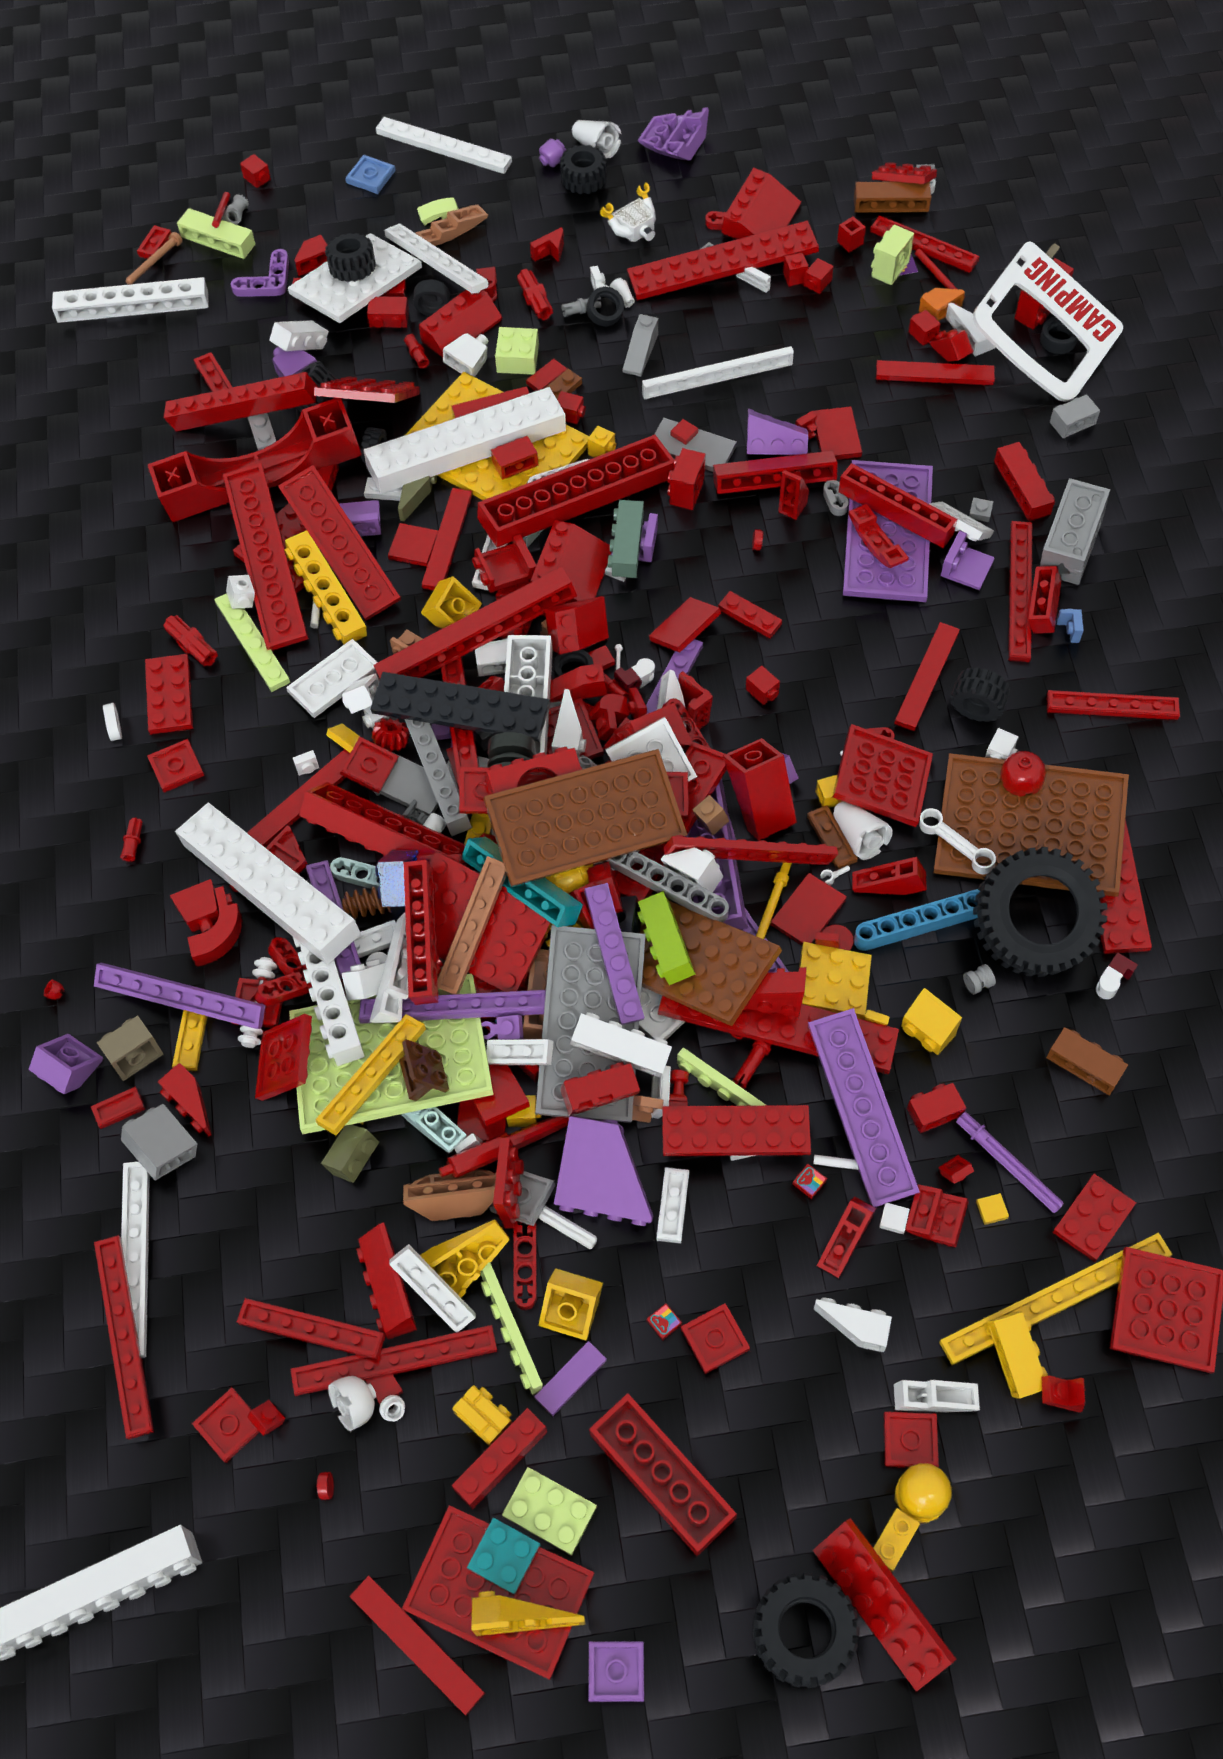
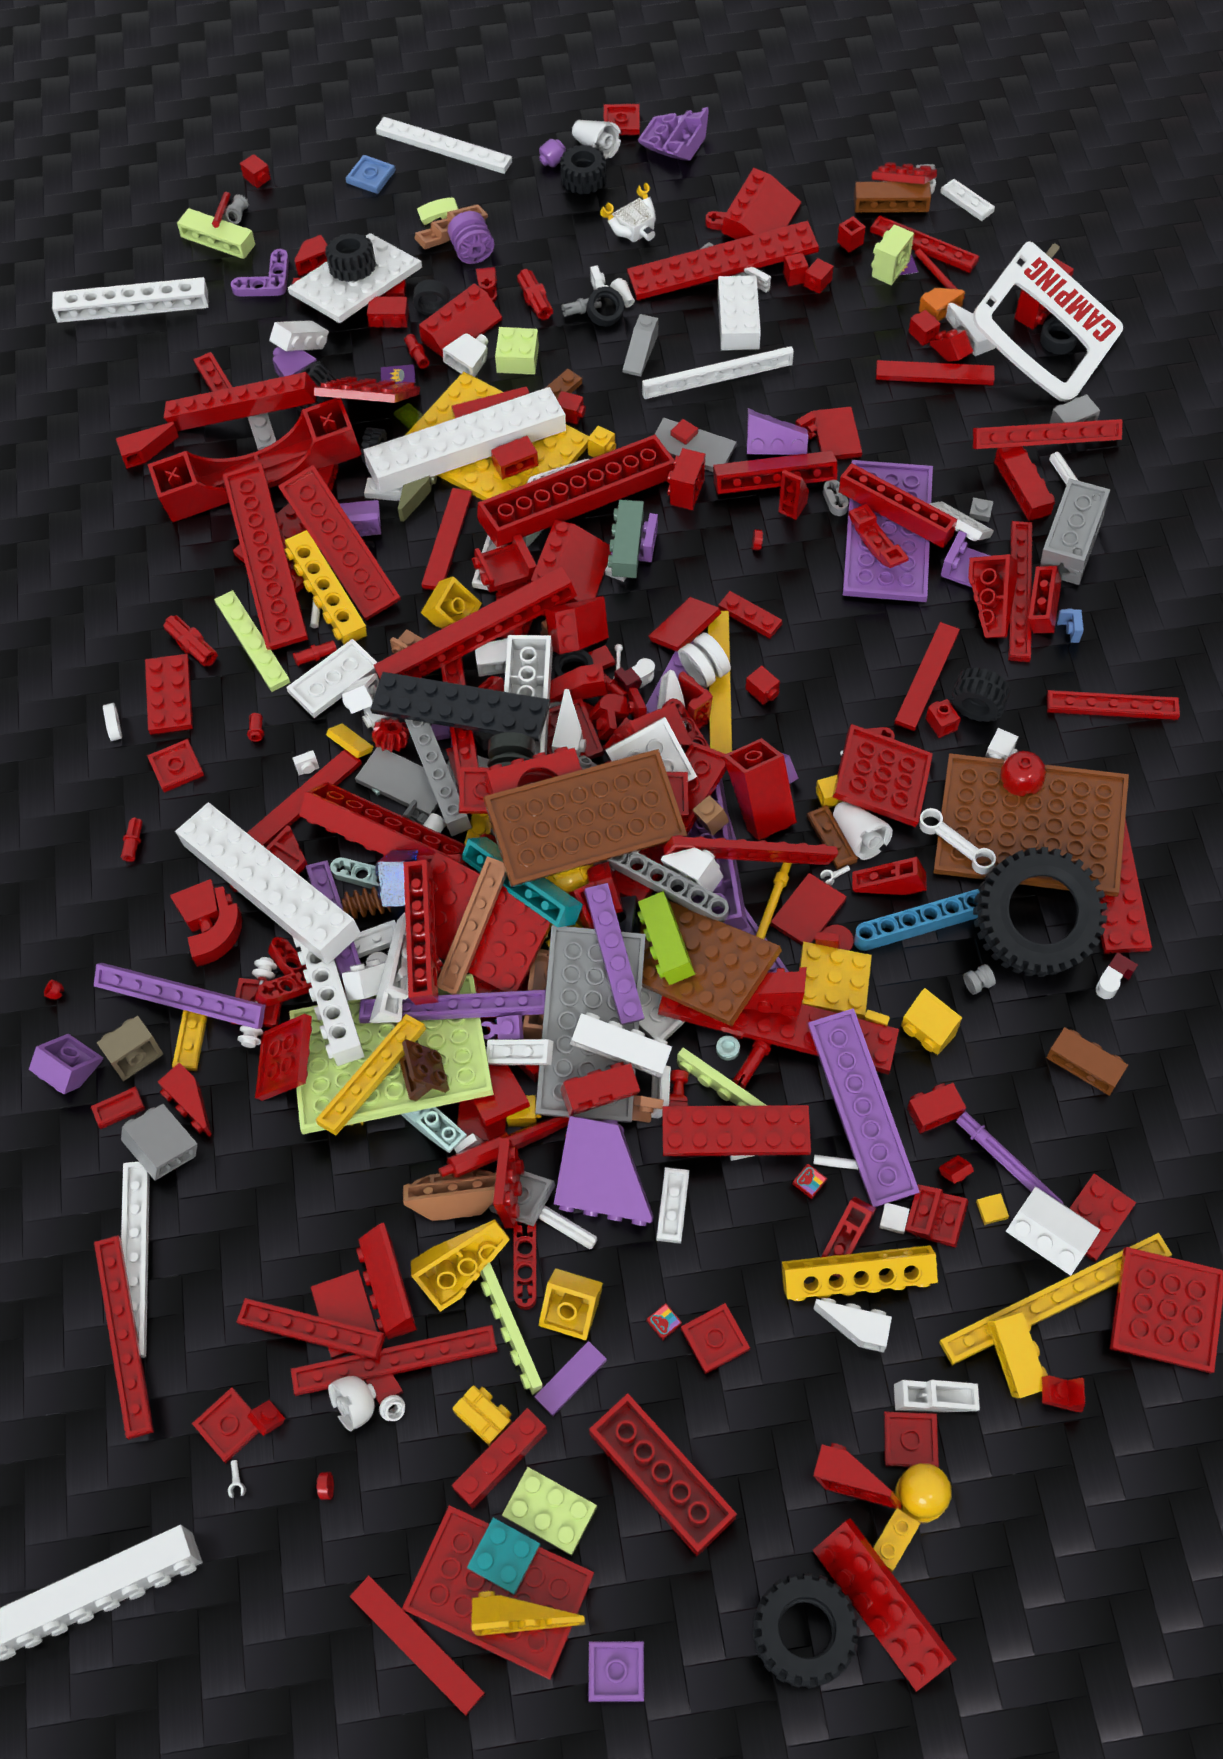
(145, 444): none -> red slope
(154, 240): red plate -> none
(174, 239): nougat bar -> none
(235, 1480): none -> white hand
(240, 591): white brick -> none
(255, 730): none -> red pin
(314, 653): none -> red pin
(344, 1301): none -> red tile
(350, 1152): olive brick -> none
(369, 765): red tile -> none
(399, 374): none -> dark purple sticker
(408, 415): none -> clear neon green tile
(412, 544): red tile -> none
(432, 1288): white plate -> none
(436, 258): white plate -> none
(470, 237): none -> medium lavender wheel
(545, 375): red tile -> none
(548, 244): red slope -> none
(624, 116): none -> red plate
(704, 660): none -> white wheel
(721, 691): none -> yellow tile
(727, 1048): none -> light aqua tile
(738, 312): none -> white brick
(847, 1476): none -> red slope
(848, 1265): none -> yellow brick
(942, 718): none -> red brick
(967, 199): none -> white tile
(994, 590): none -> red wedge
(1047, 434): none -> red plate
(1053, 1230): none -> white slope
(1062, 467): none -> white axle

